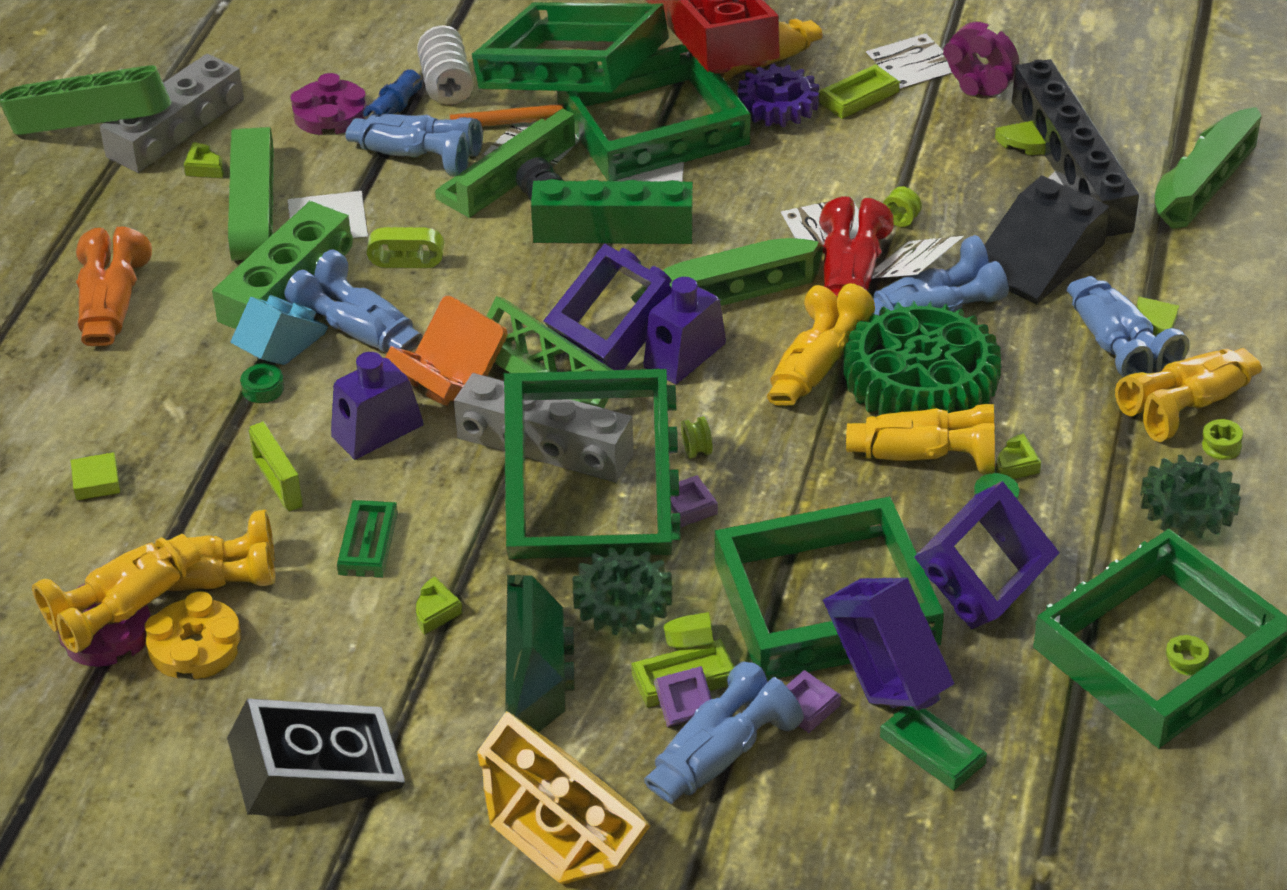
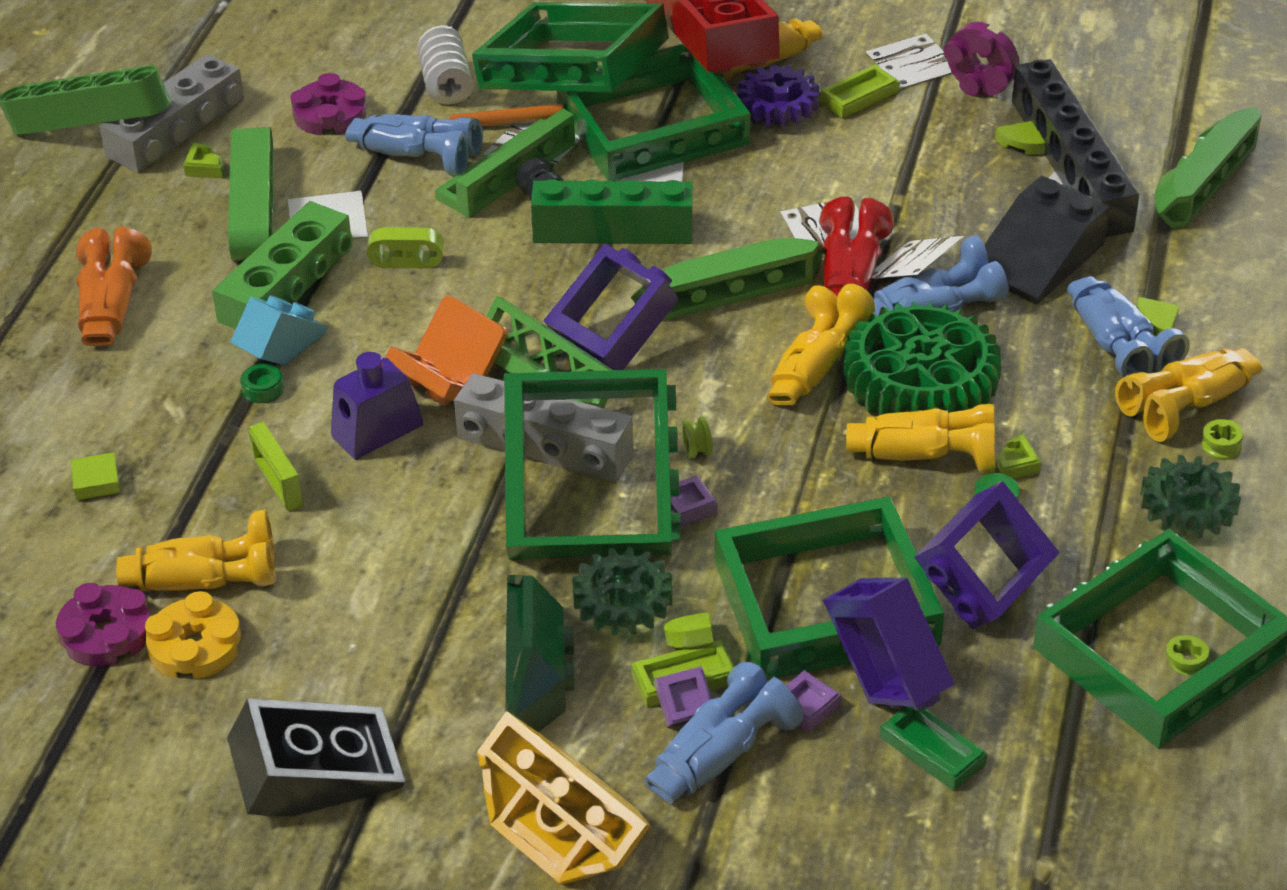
(119, 586): yellow piece -> none
(356, 310): medium blue piece -> none
(364, 562): green tile -> none
(395, 97): blue pin -> none
(436, 606): lime tile -> none
(683, 330): dark purple torso -> none
(904, 205): lime bush -> none

